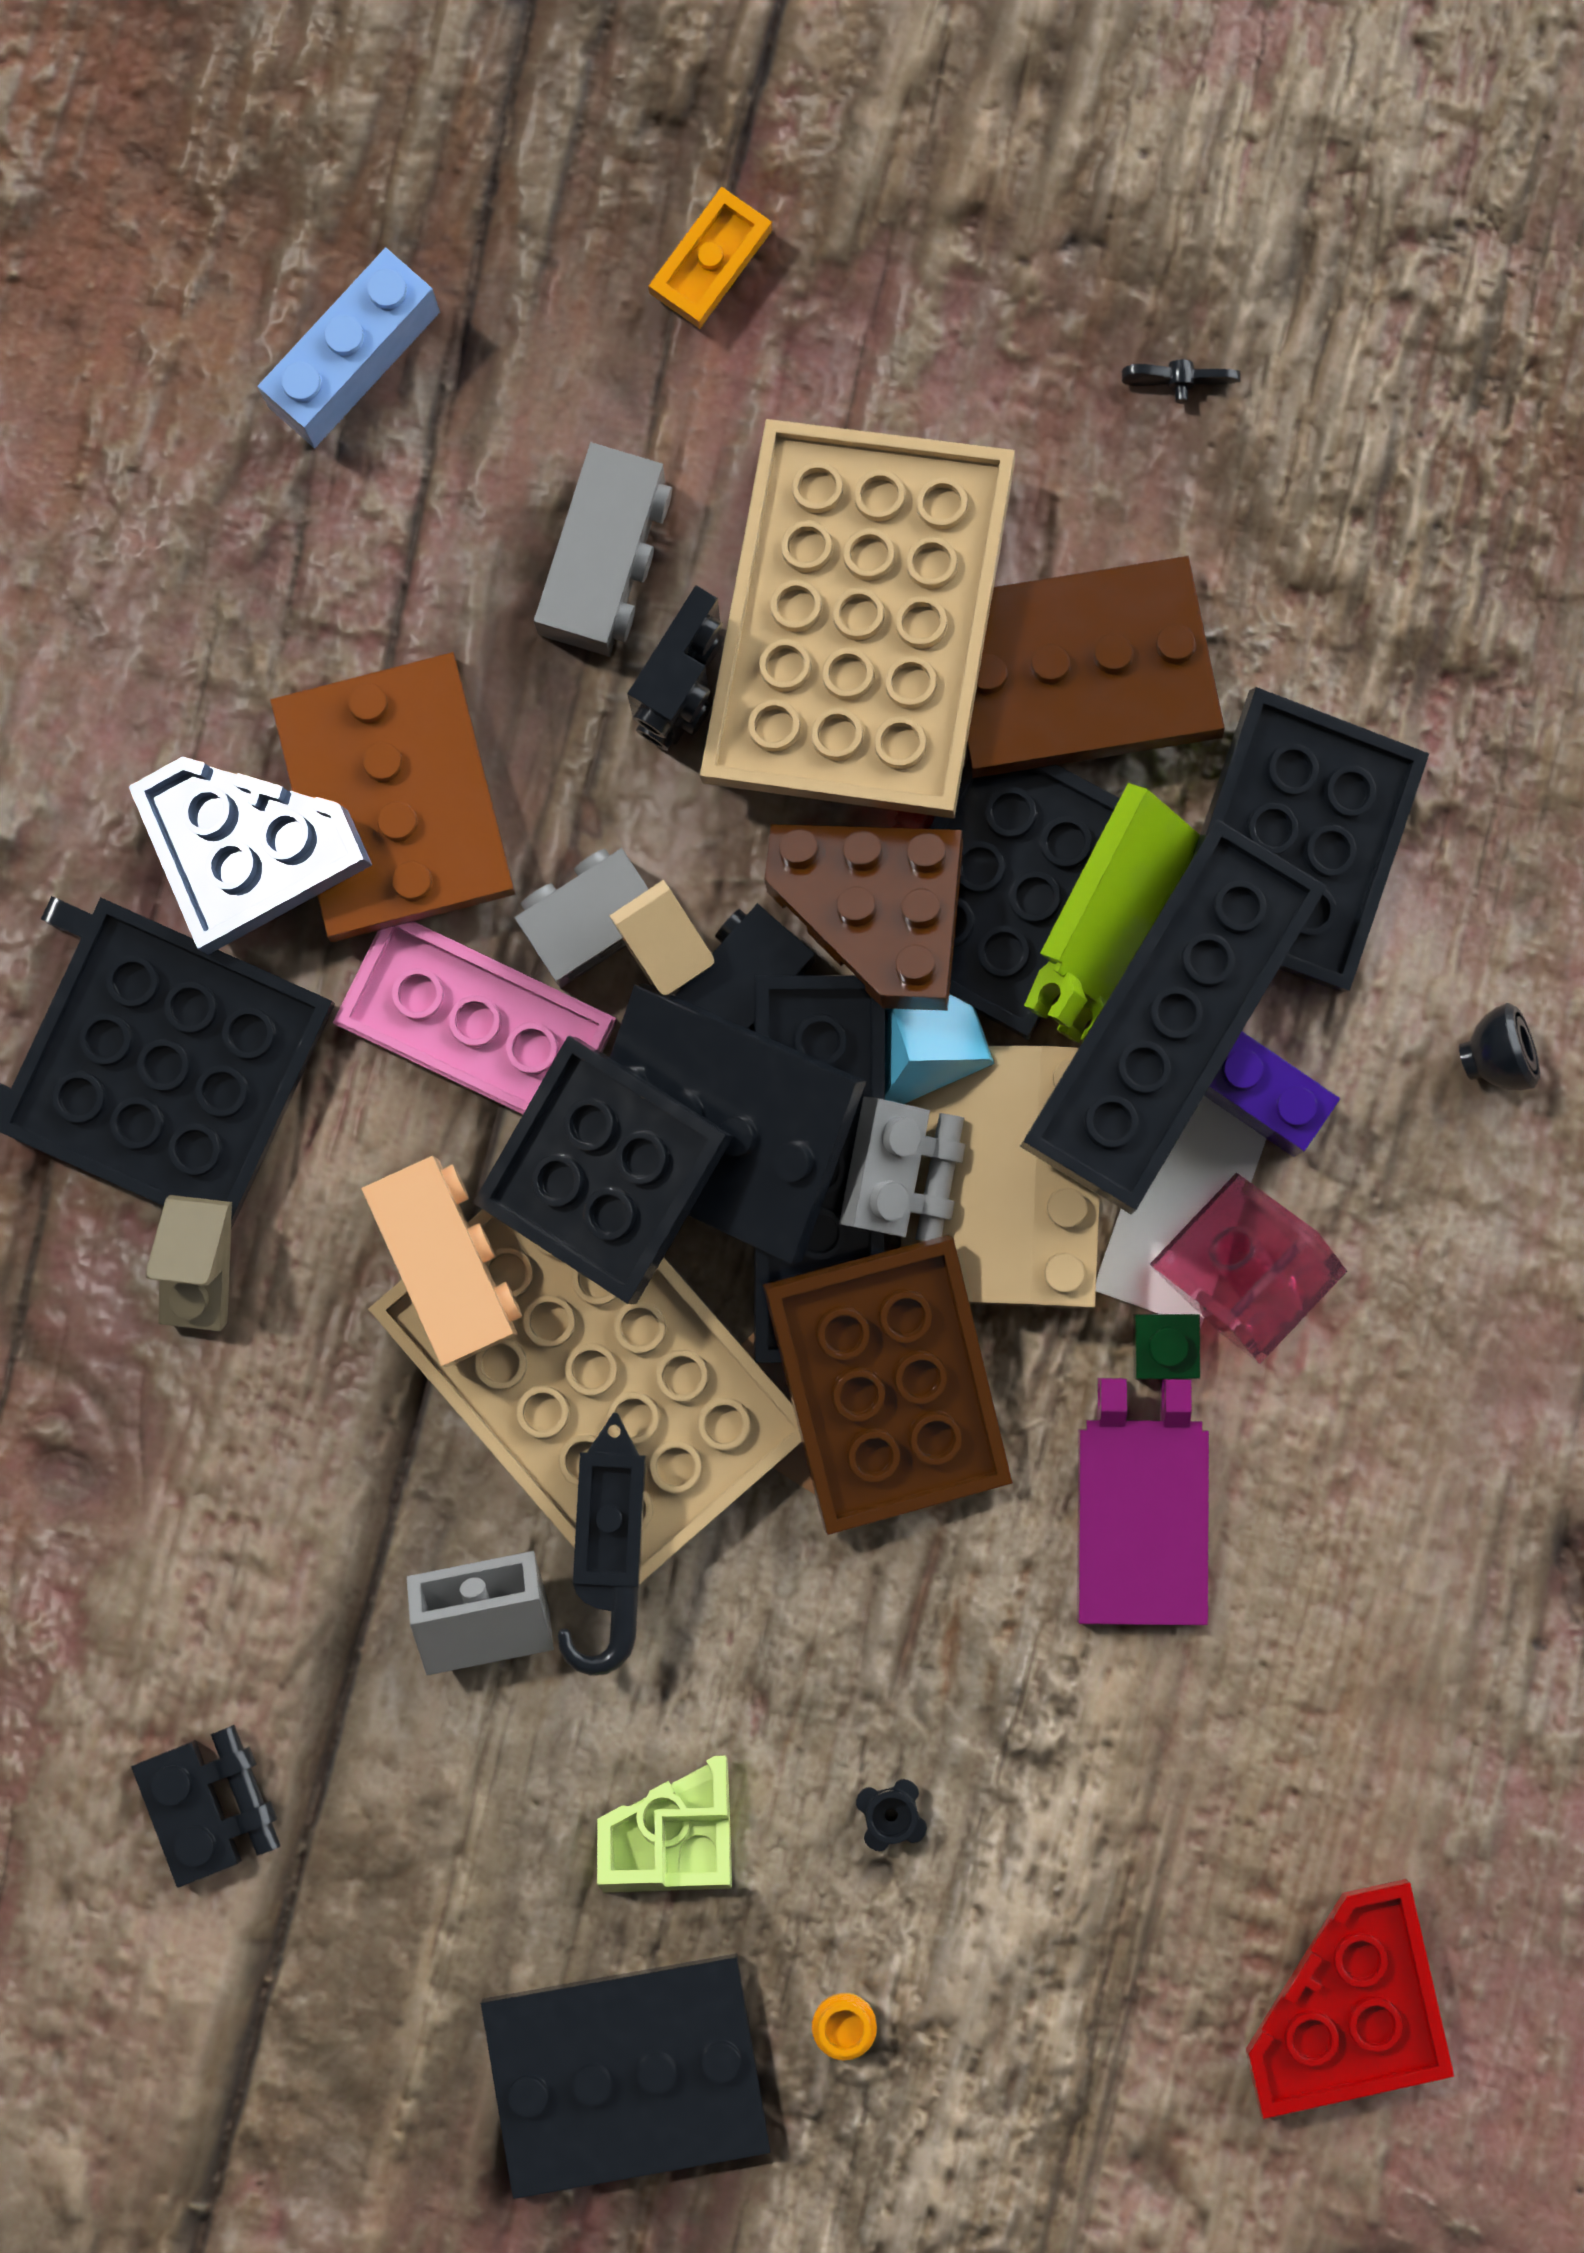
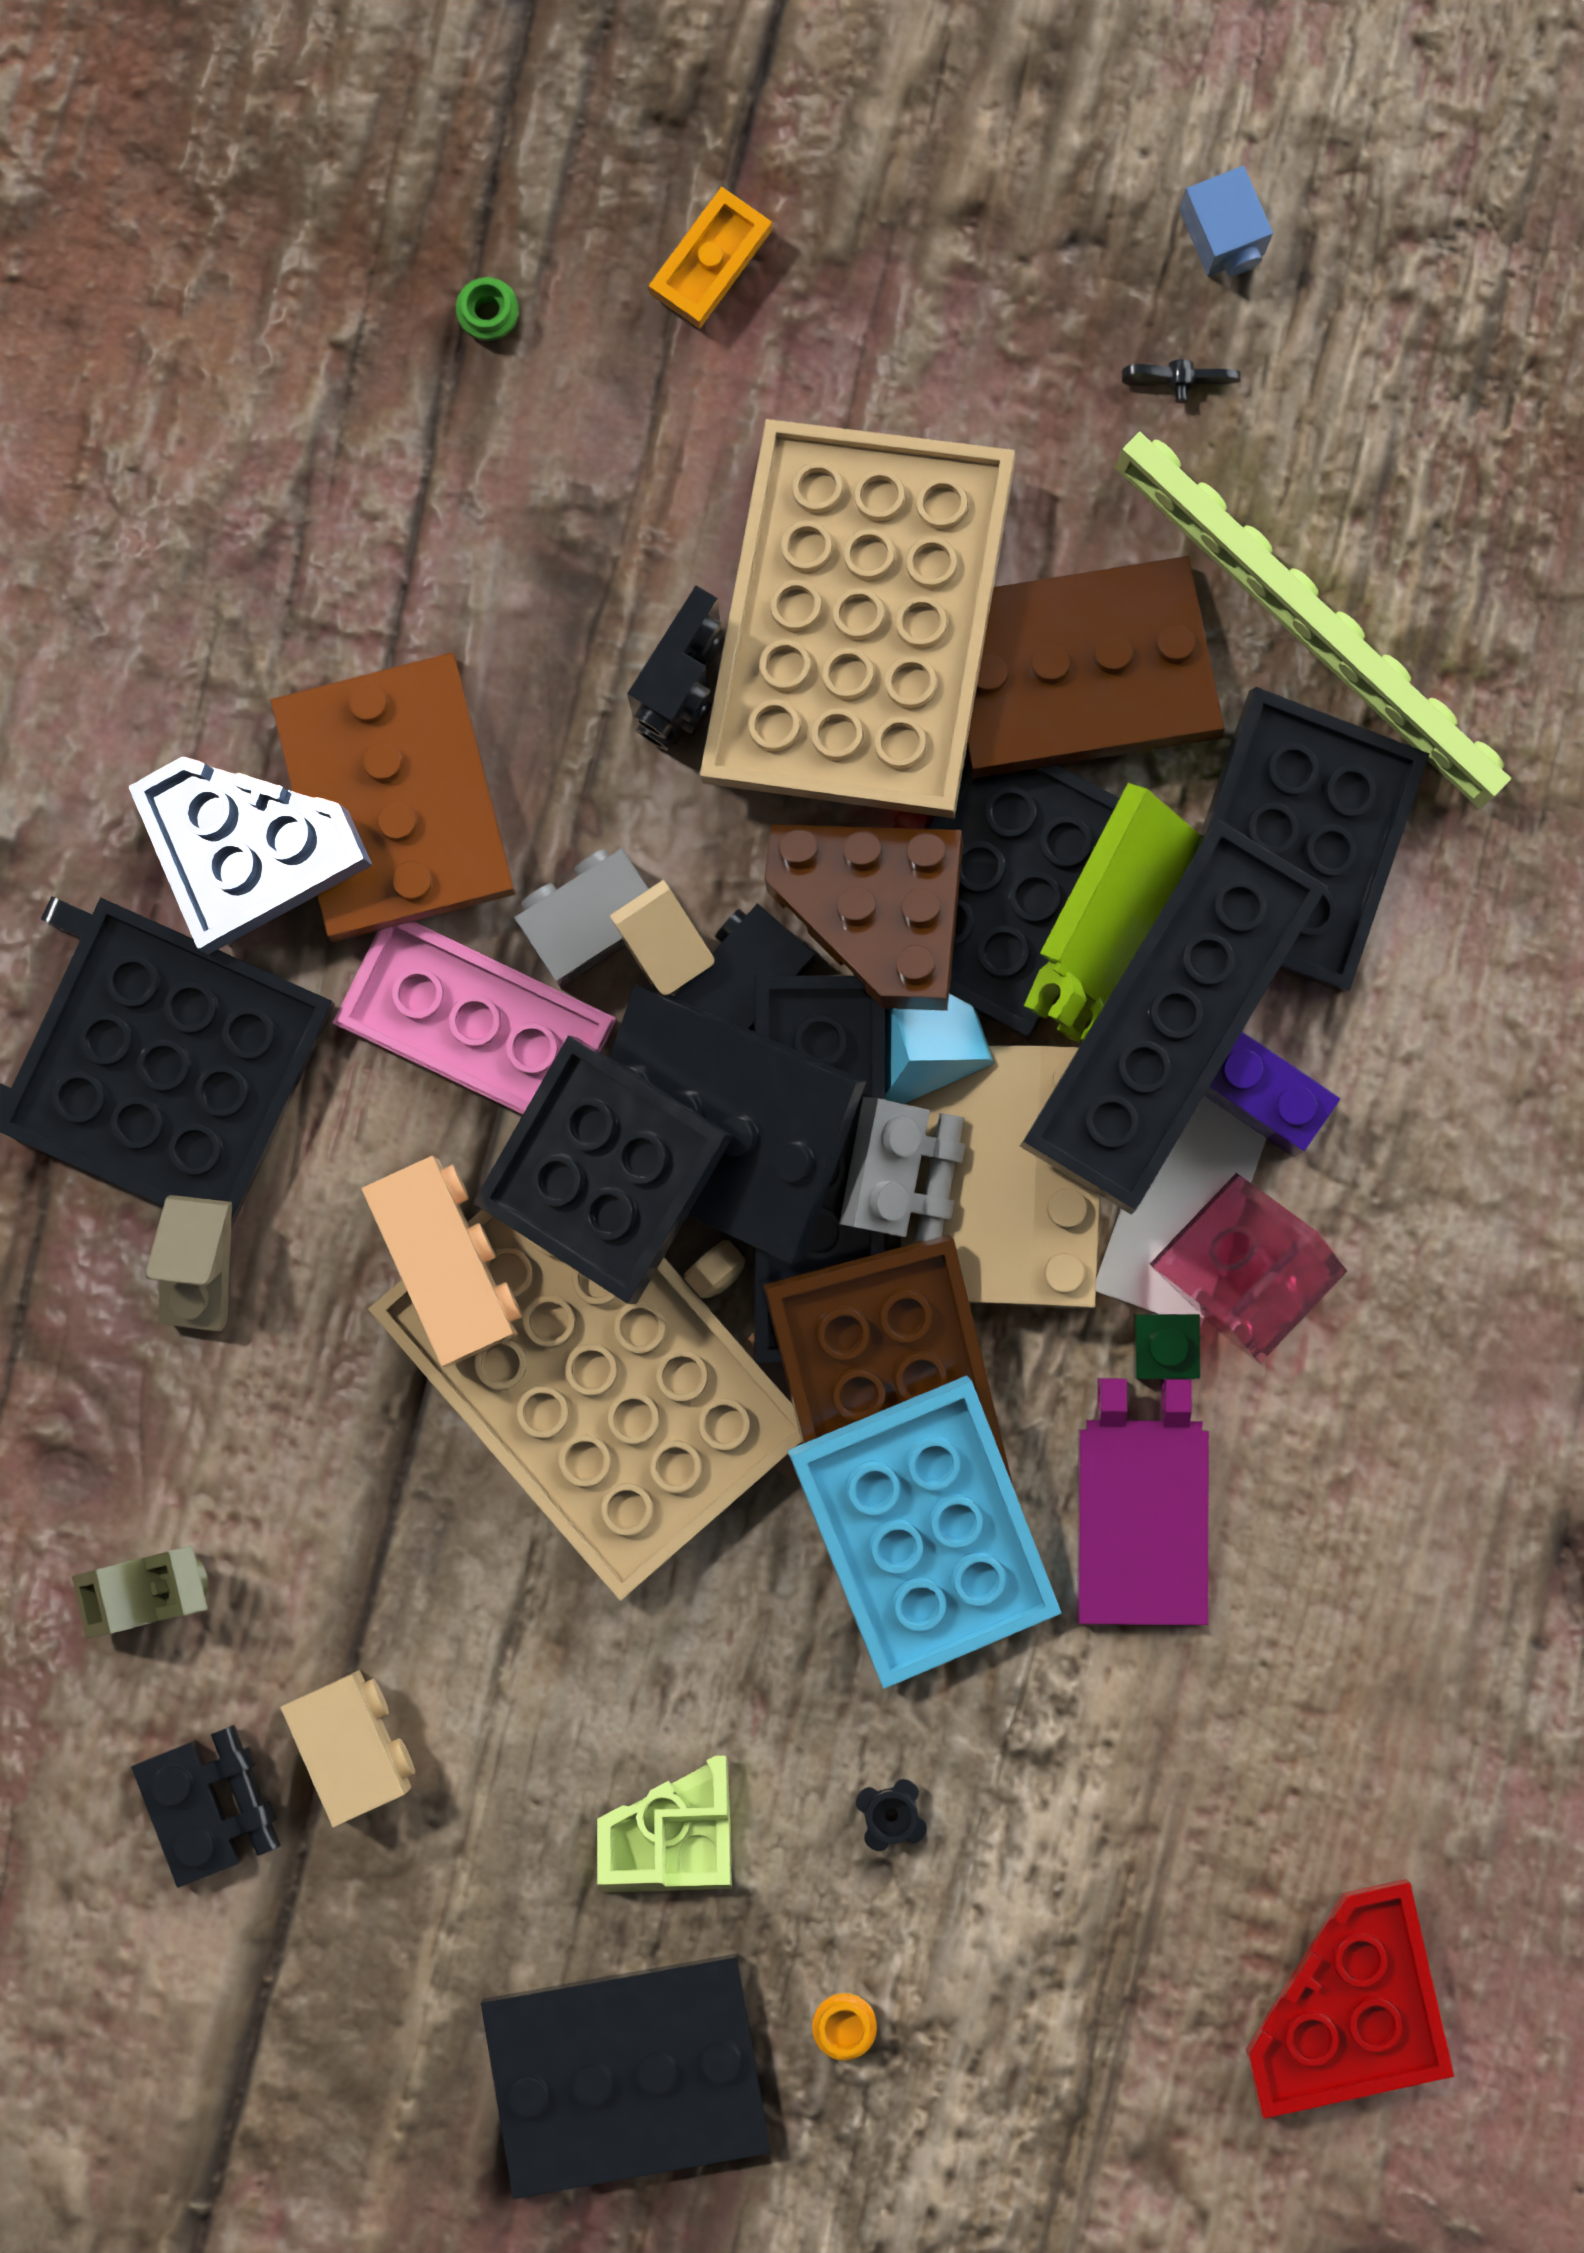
(141, 1591): none -> olive brick
(349, 347): light blue brick -> none
(349, 1747): none -> tan brick
(479, 1613): light grey brick -> none
(484, 291): none -> bright green plate
(603, 550): light grey brick -> none
(608, 1544): black plate -> none
(715, 1270): none -> tan tile
(924, 1531): none -> medium azure plate
(1226, 223): none -> medium blue brick
(1294, 603): none -> yellowish green plate
(1502, 1050): black brick -> none

